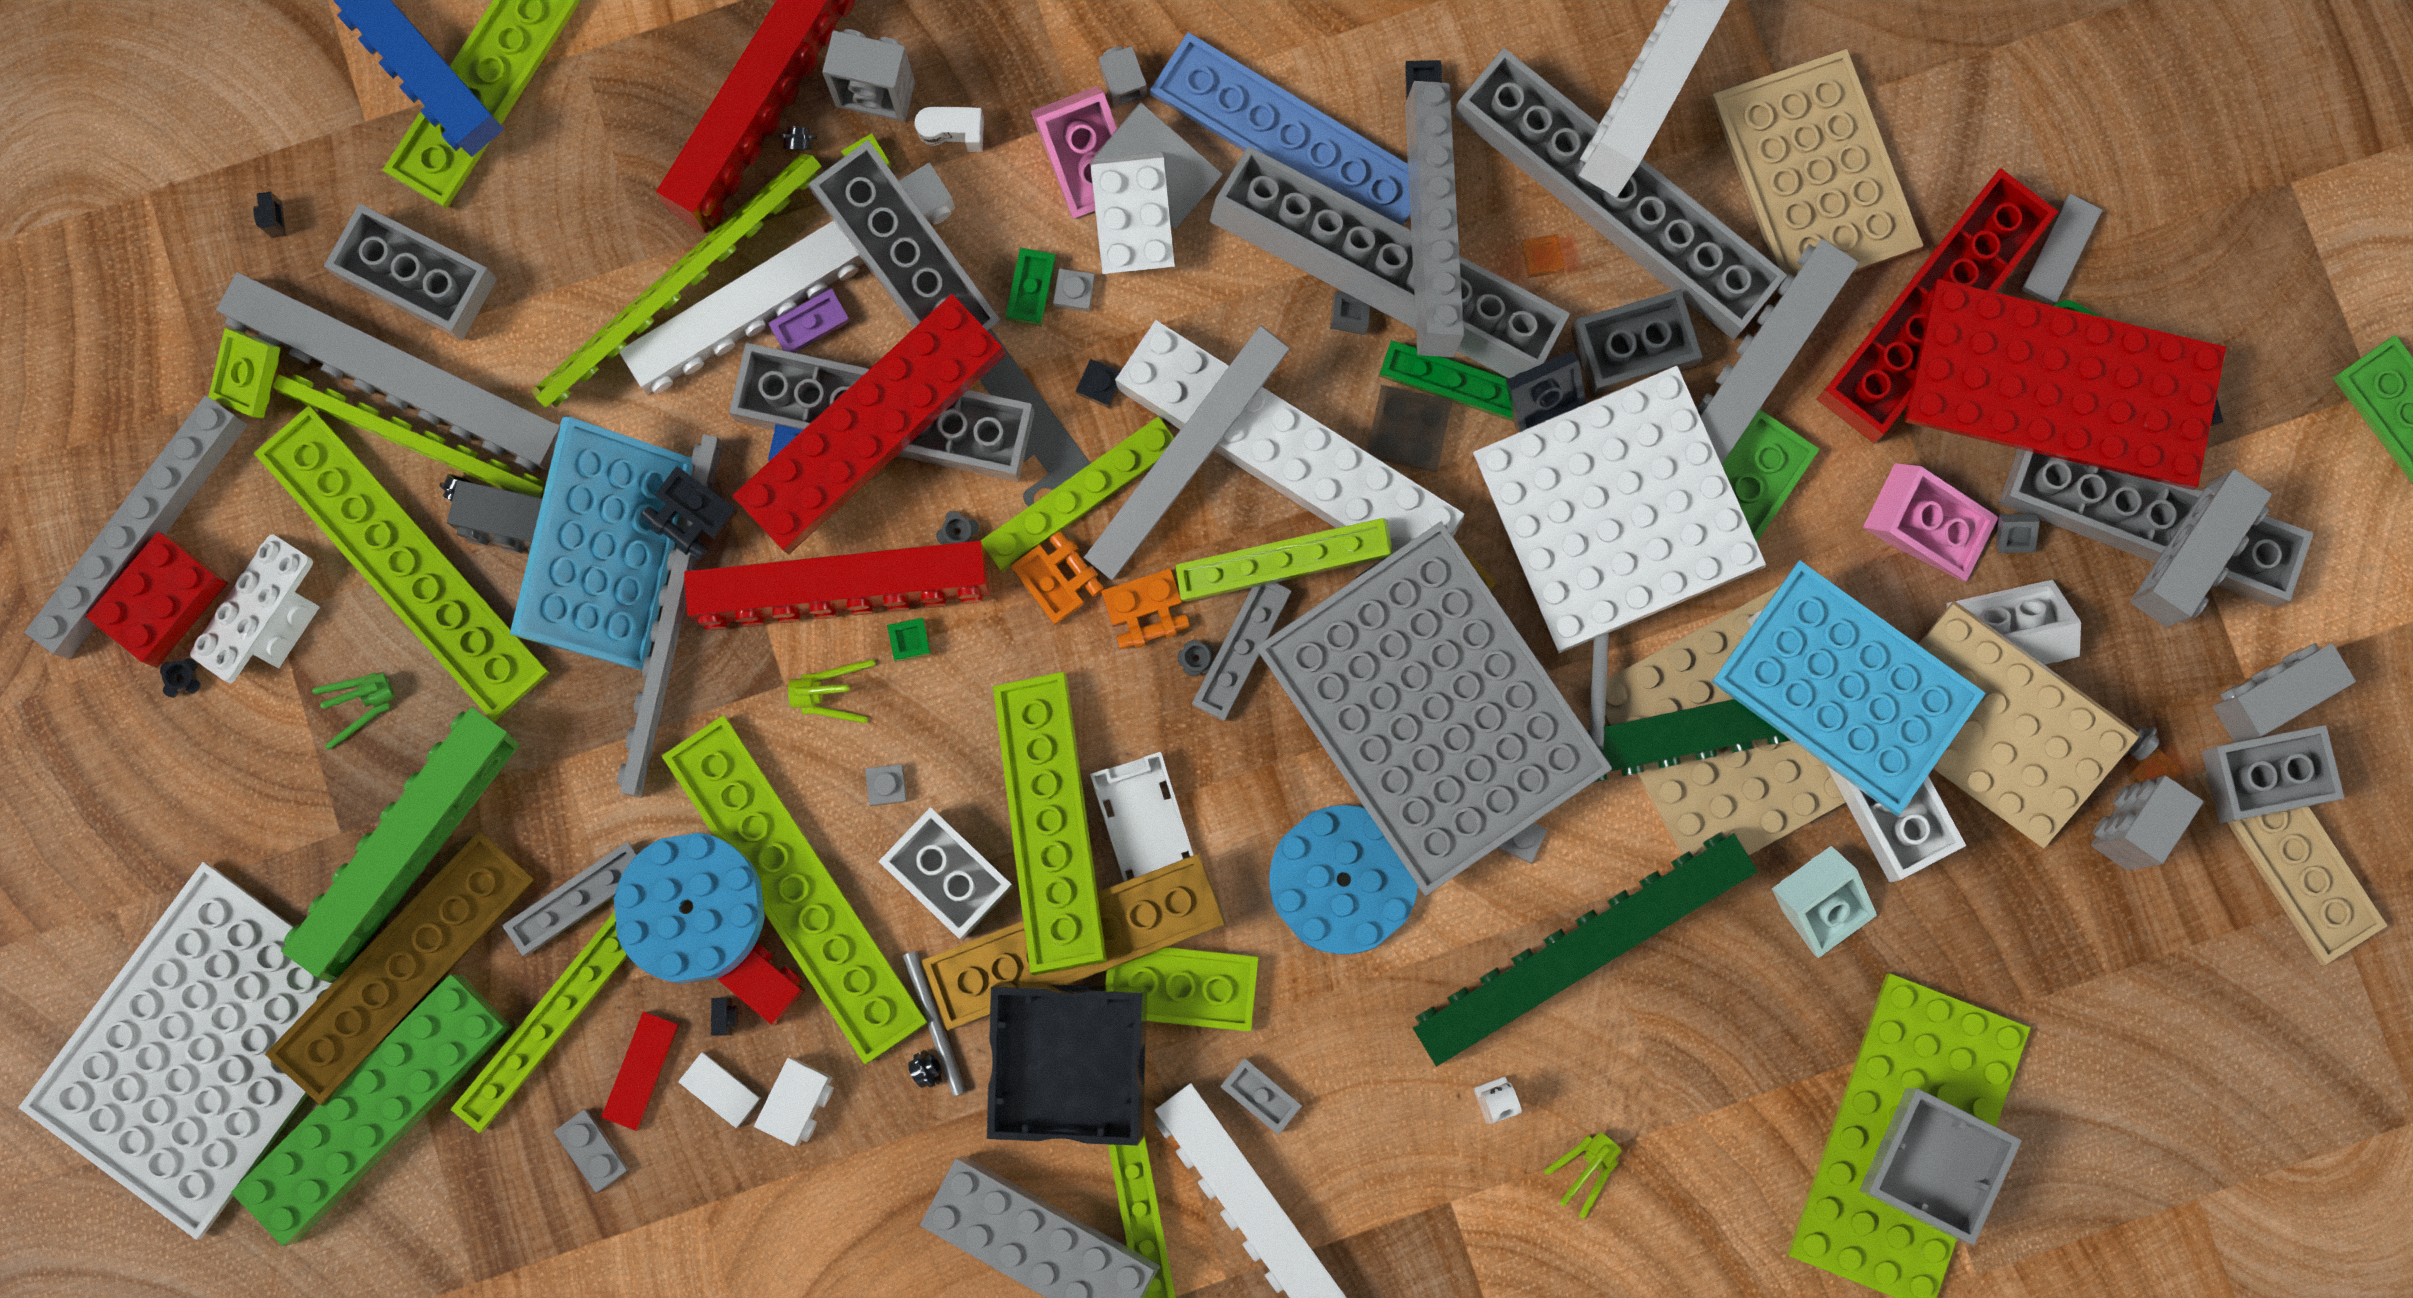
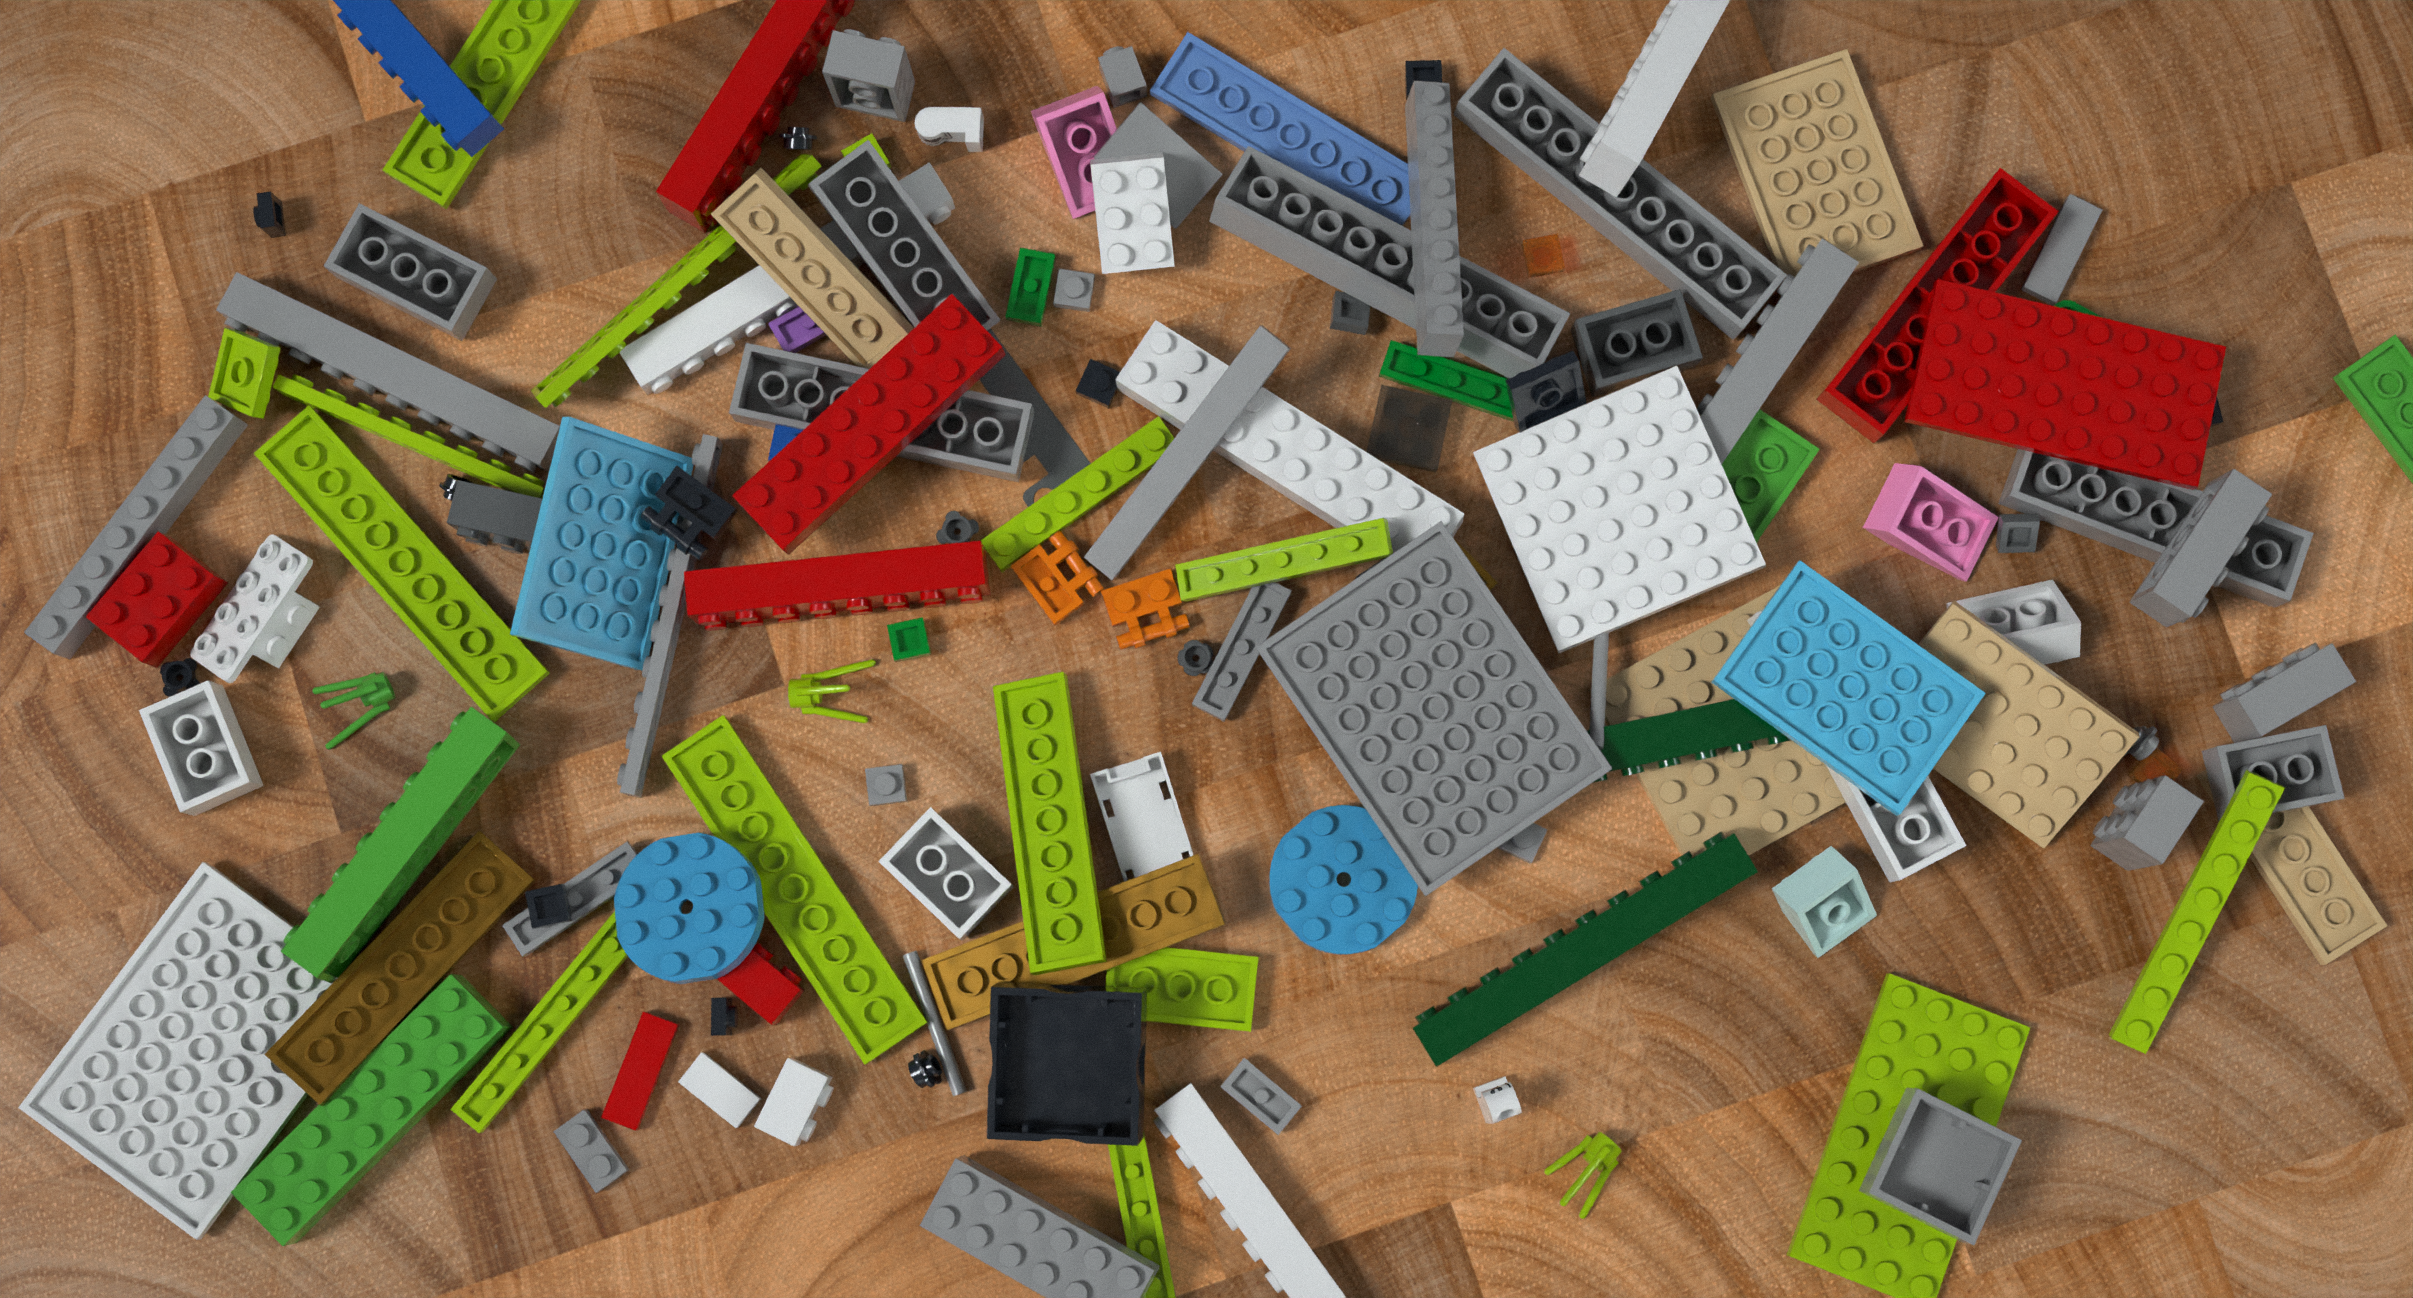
(201, 748): none -> white brick
(548, 906): none -> black plate
(812, 270): none -> tan plate
(2196, 911): none -> lime plate

